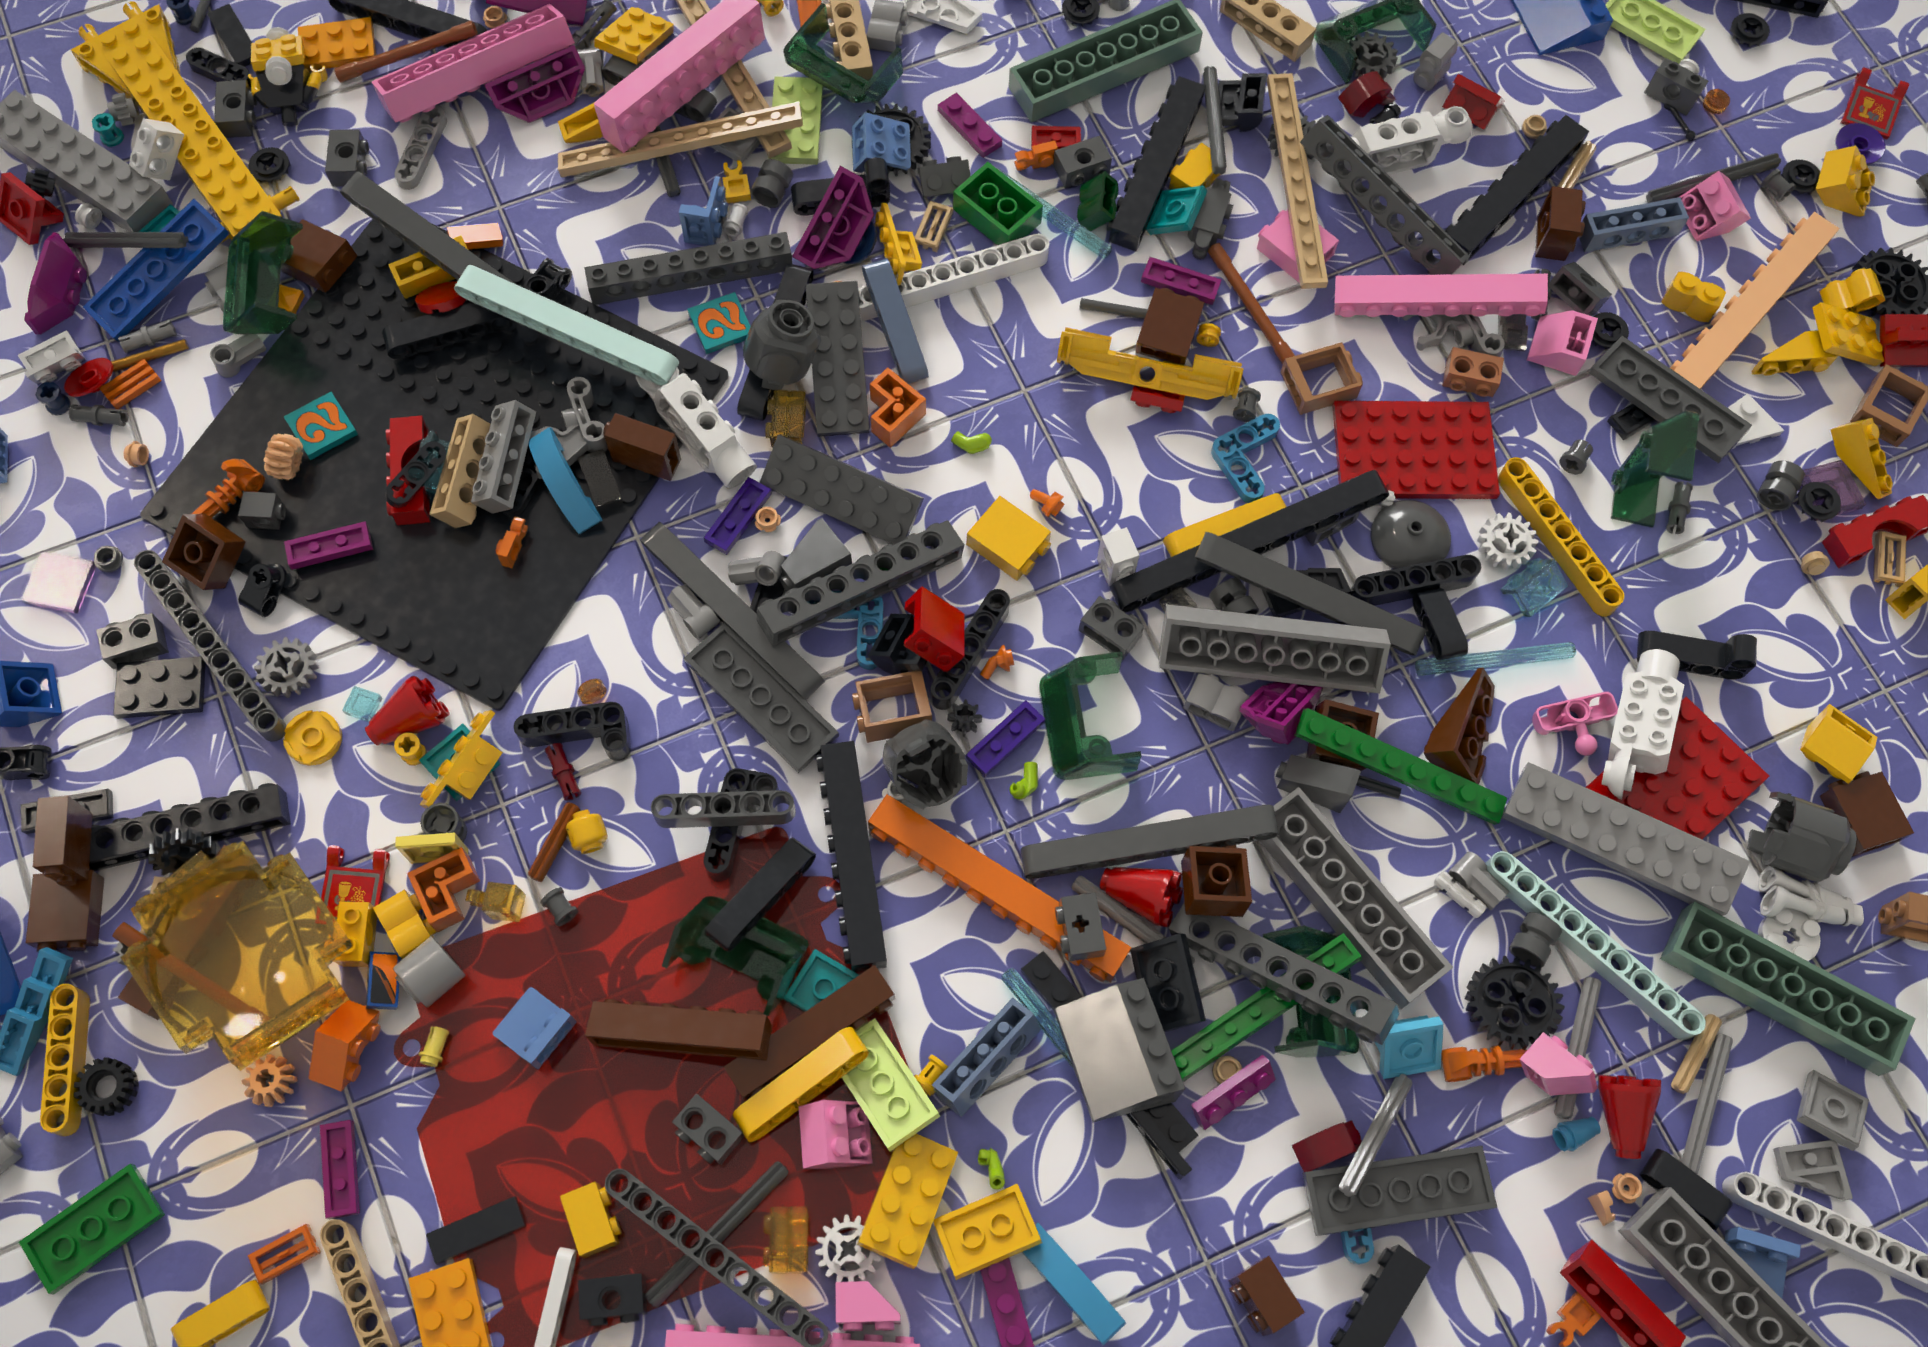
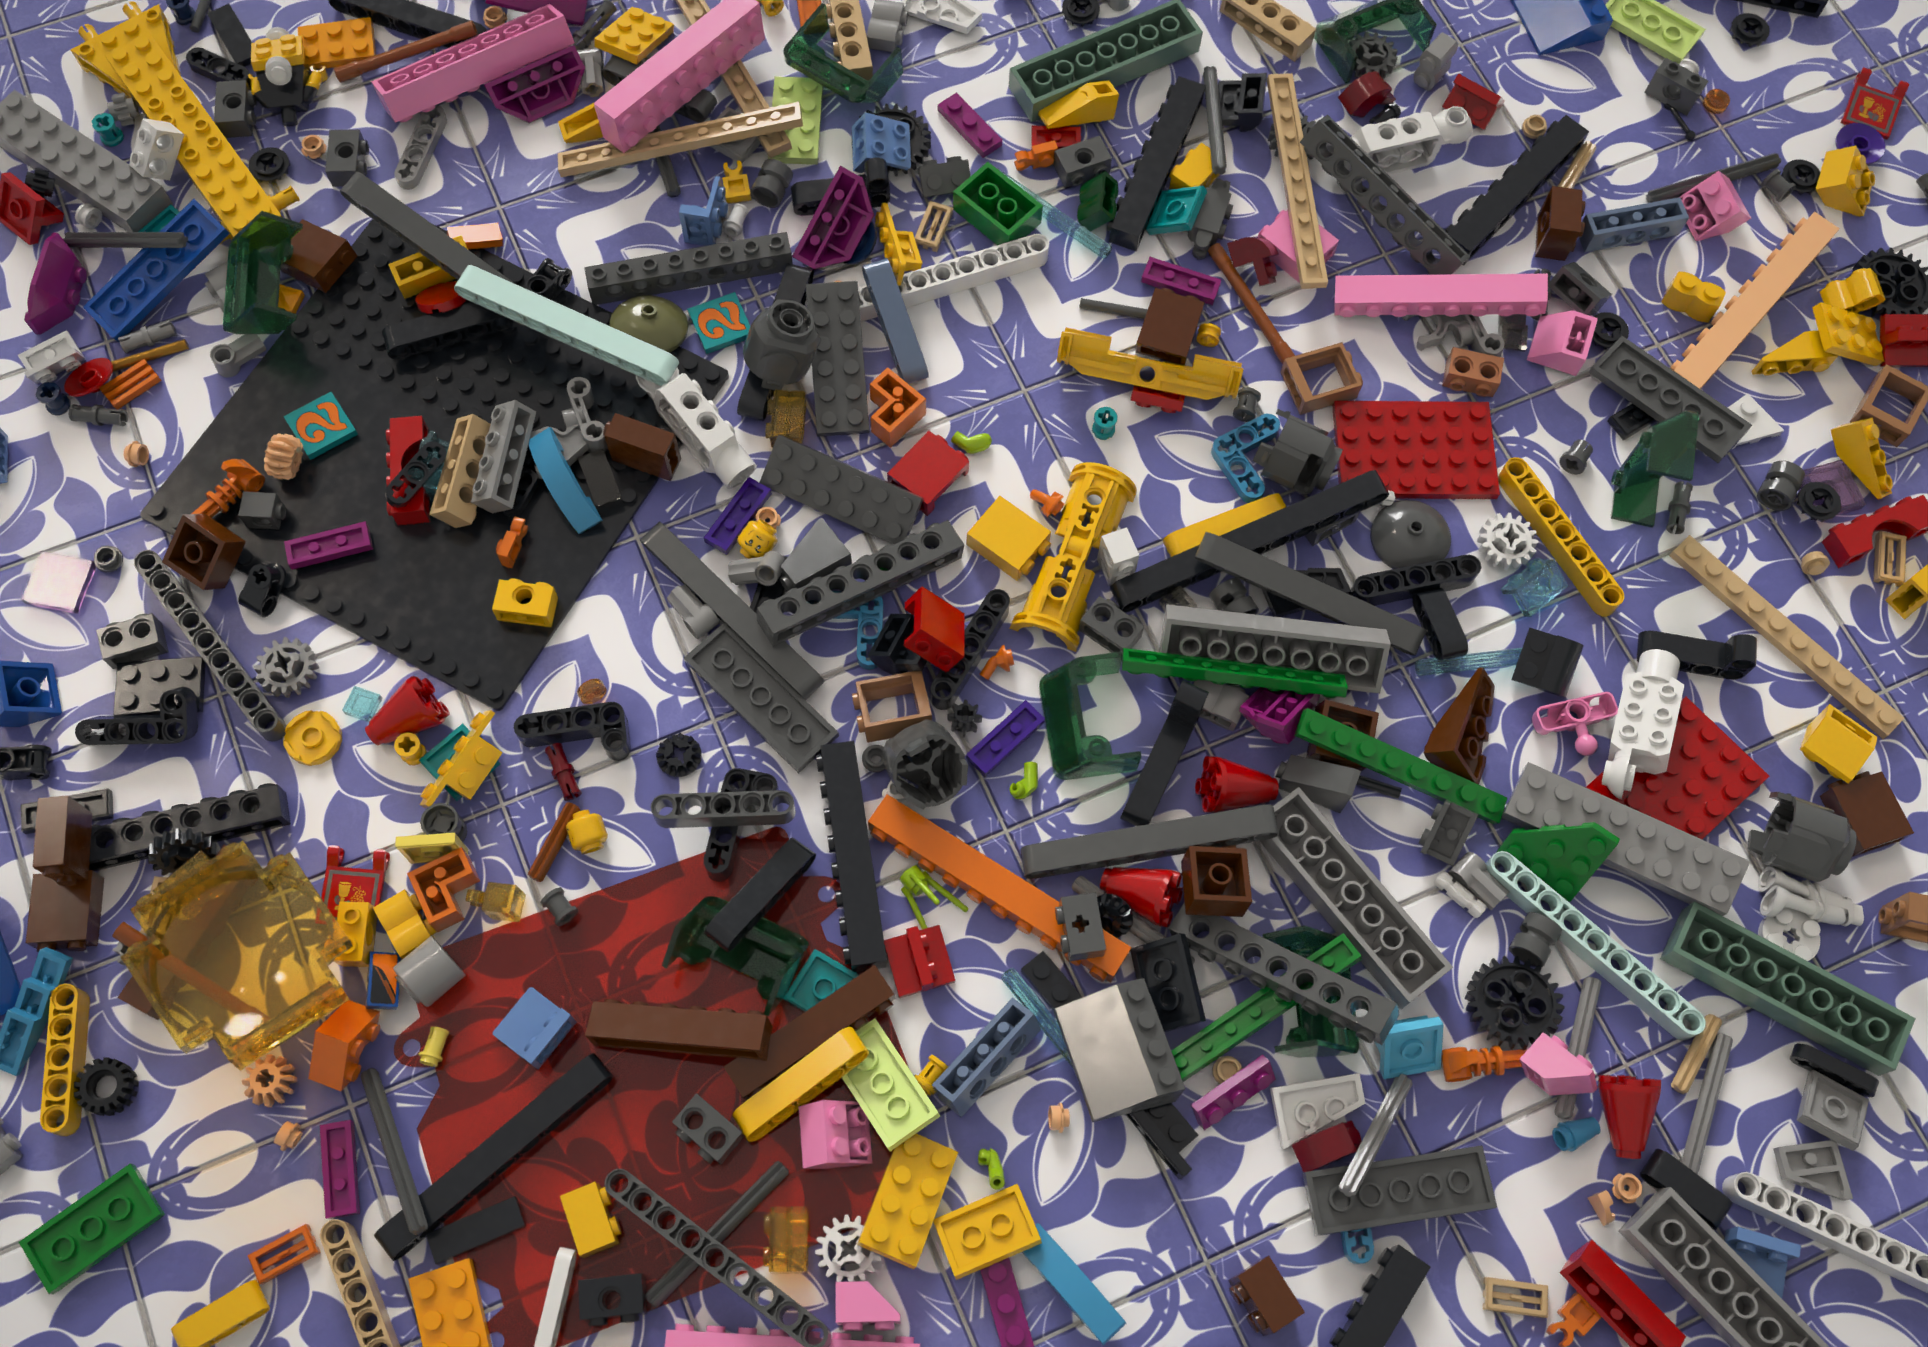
(137, 724): none -> black beam
(288, 1135): none -> light nougat plate
(313, 146): none -> light nougat plate
(394, 1152): none -> dark grey axle
(498, 1153): none -> black beam
(537, 612): none -> yellow brick
(652, 321): none -> olive dish
(673, 766): none -> black gear
(757, 539): none -> yellow head
(871, 751): none -> dark grey plate
(918, 882): none -> lime plant
(919, 960): none -> red bracket
(929, 469): none -> red panel
(1058, 1117): none -> light nougat plate
(1064, 613): none -> yellow piece
(1084, 105): none -> yellow slope
(1100, 418): none -> teal bush
(1116, 907): none -> black gear
(1165, 754): none -> black beam
(1232, 672): none -> green plate
(1233, 786): none -> red cone
(1255, 251): none -> dark red brick
(1300, 457): none -> dark grey piece
(1313, 1104): none -> white wing
(1448, 832): none -> dark grey bracket
(1489, 1294): none -> tan tile
(1547, 662): none -> black brick
(1562, 854): none -> green plate
(1787, 637): none -> tan plate
(1835, 1069): none -> black beam

